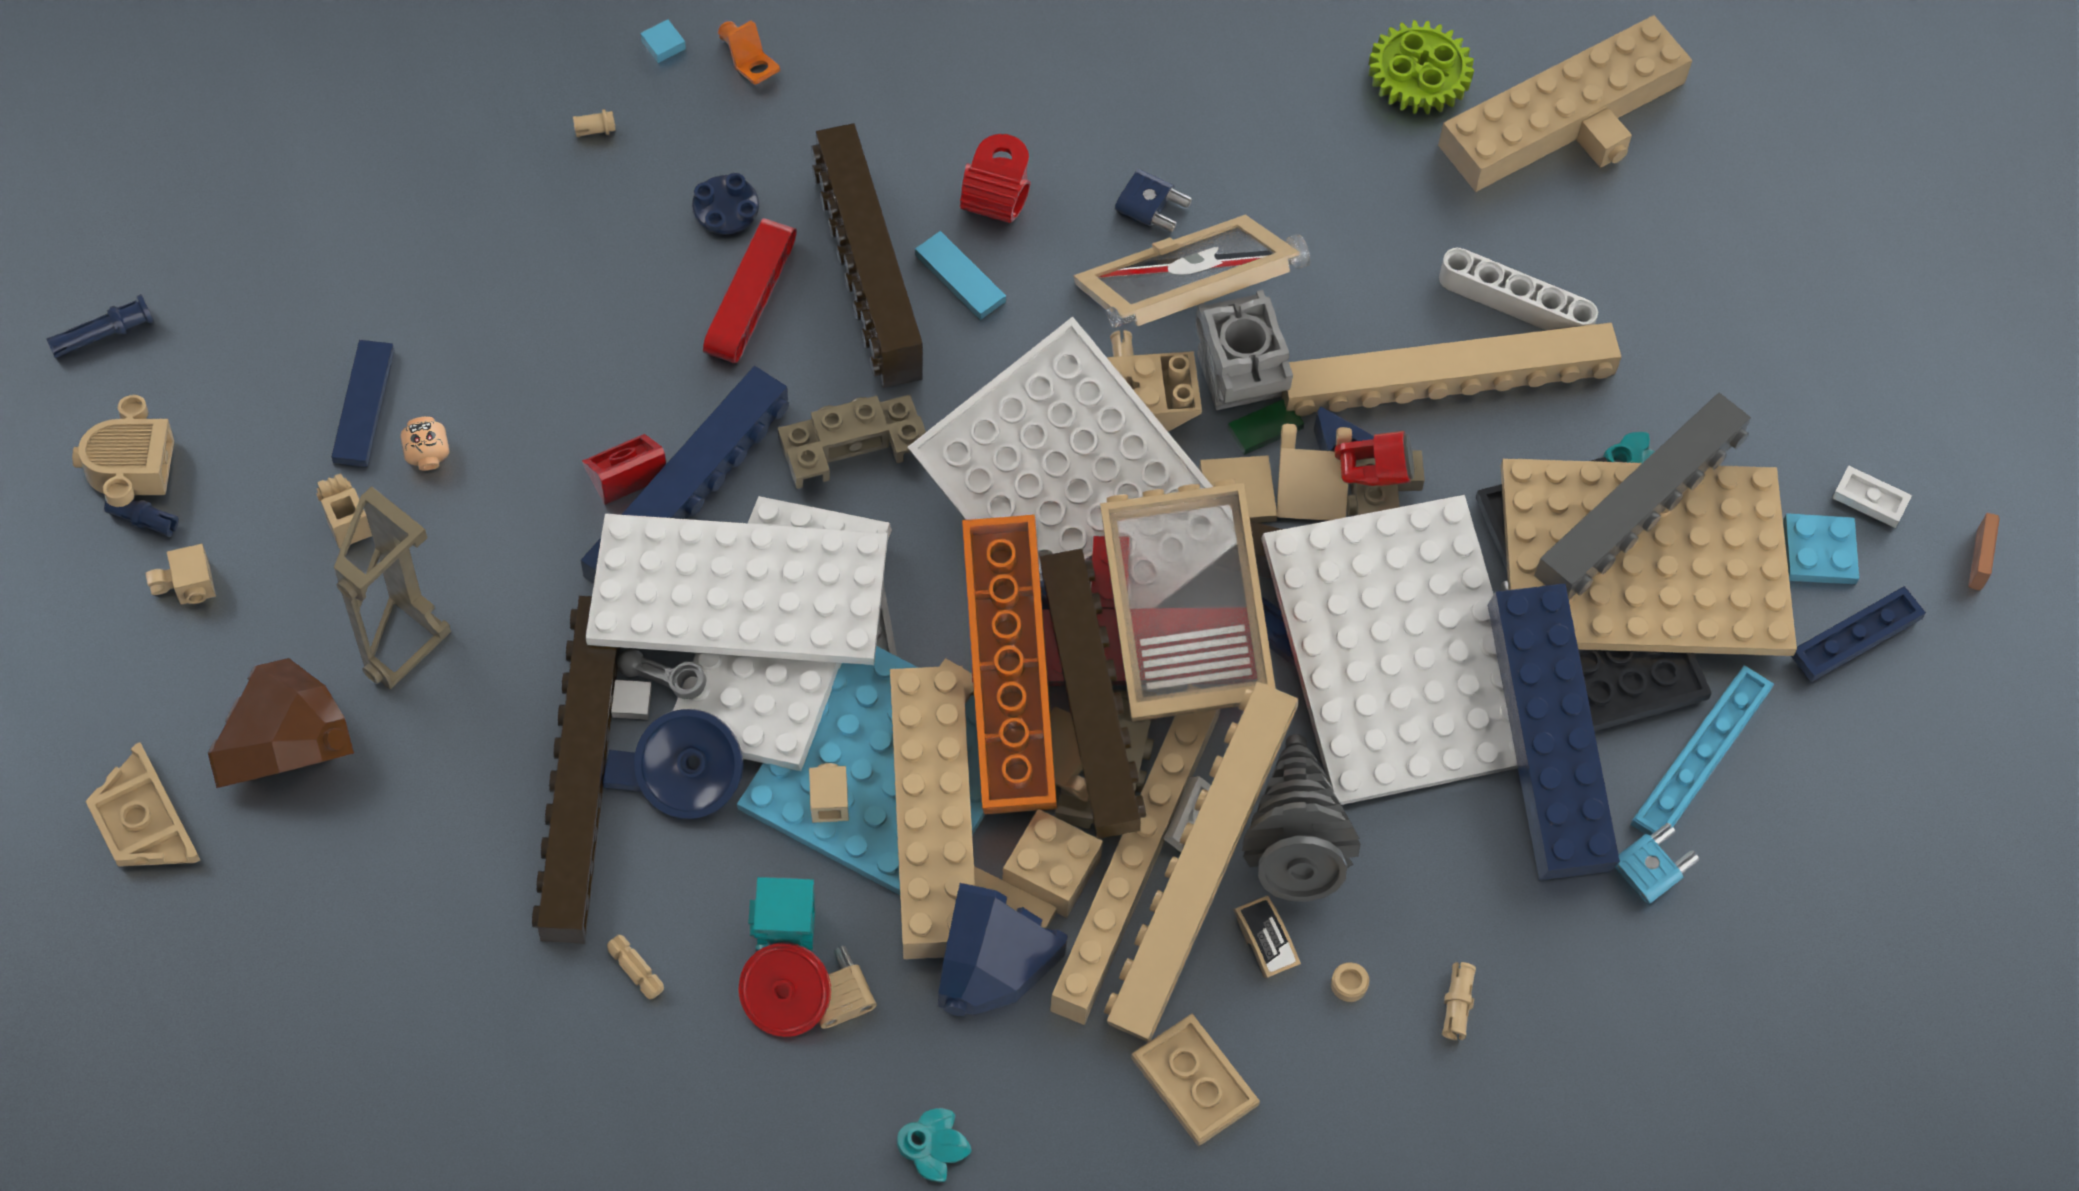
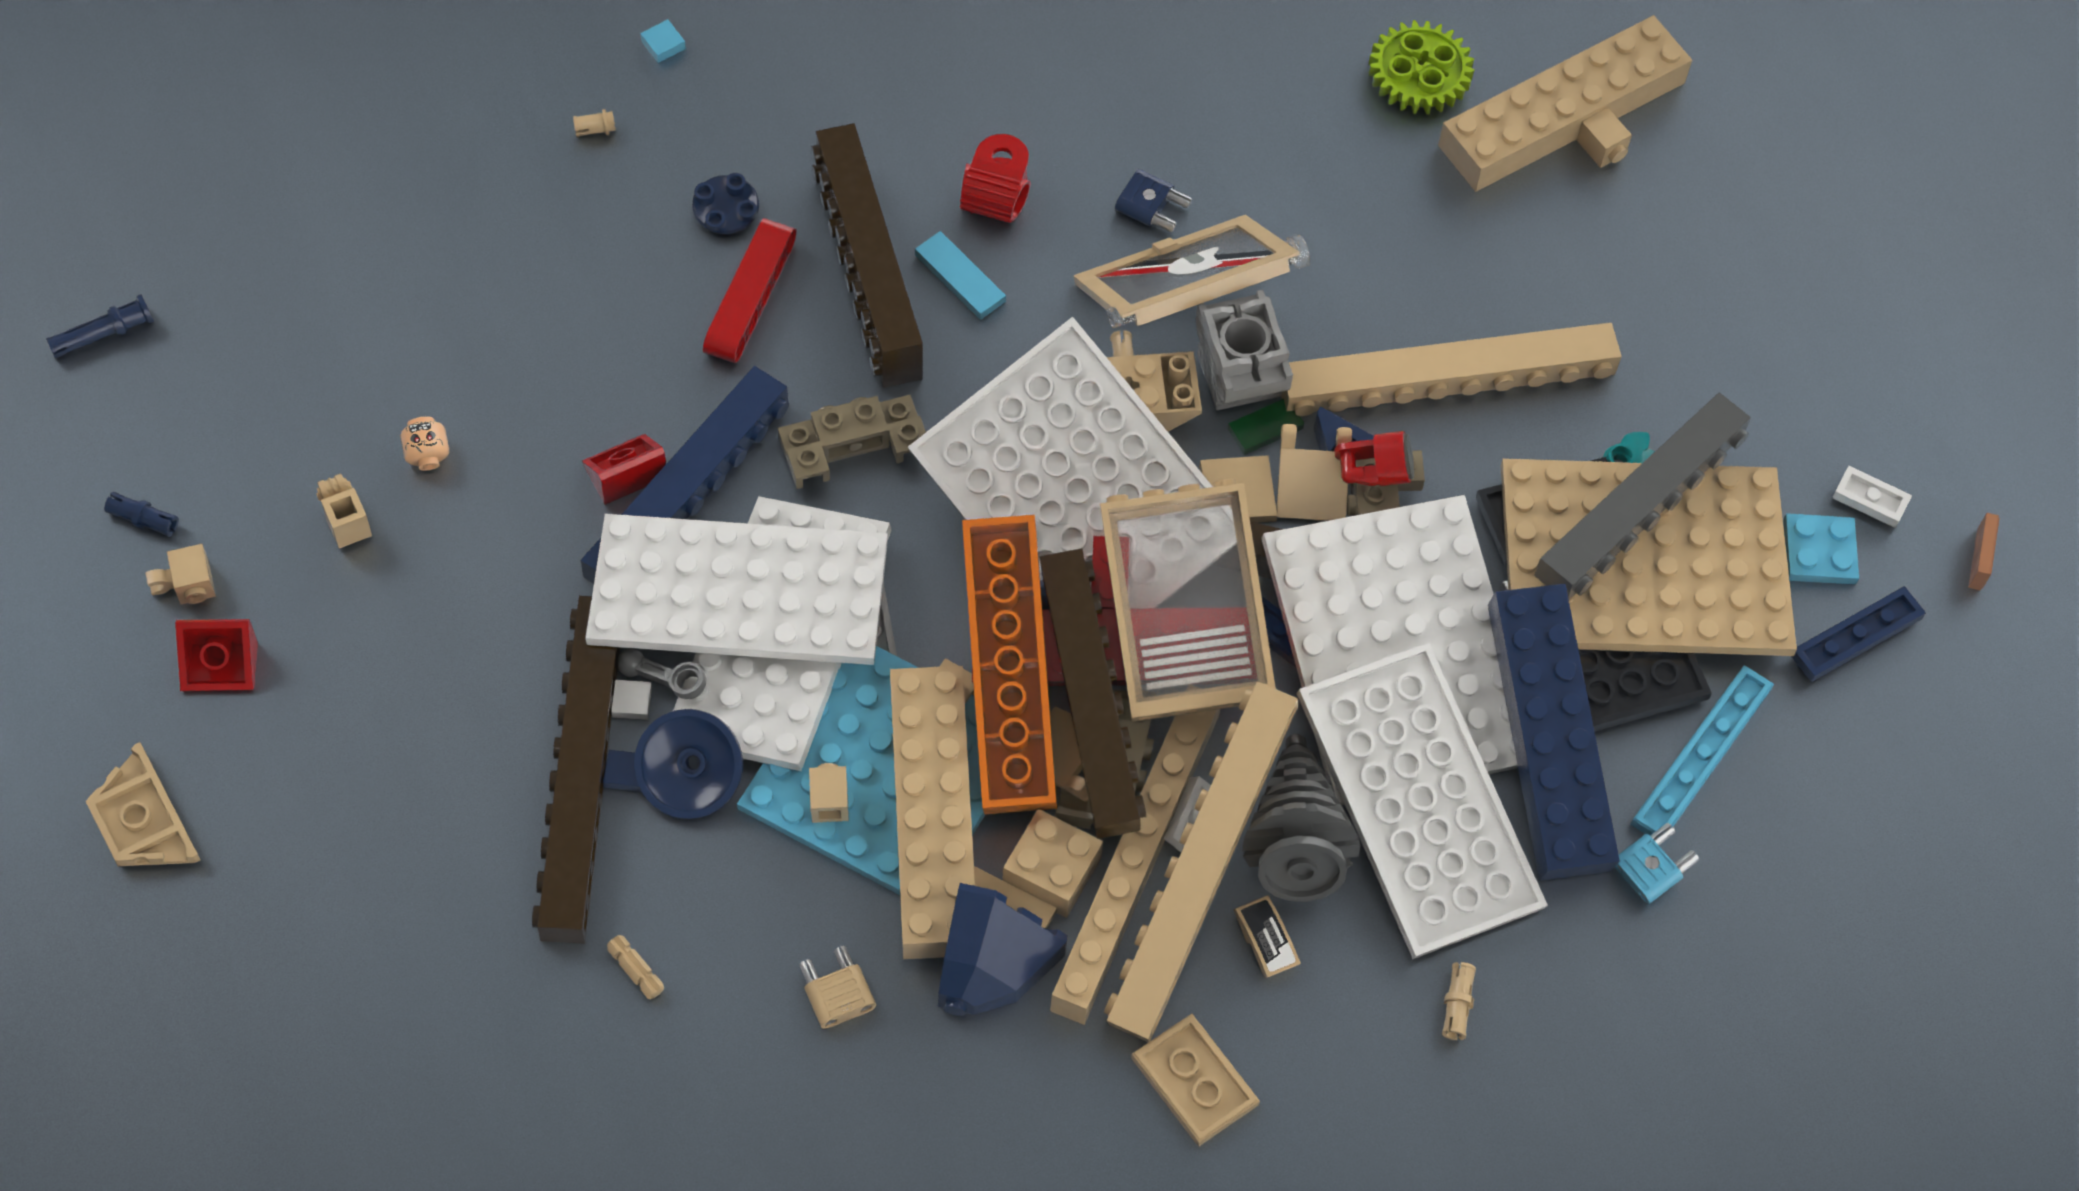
(127, 454): tan piece -> none
(216, 654): none -> red slope
(278, 726): reddish brown brick -> none
(362, 403): dark blue tile -> none
(393, 536): dark tan windscreen -> none
(747, 50): orange bracket -> none
(783, 912): teal piece -> none
(784, 989): red shield -> none
(939, 1143): teal plate -> none
(1350, 982): tan tile -> none
(1421, 800): none -> white plate
(1505, 284): white beam -> none

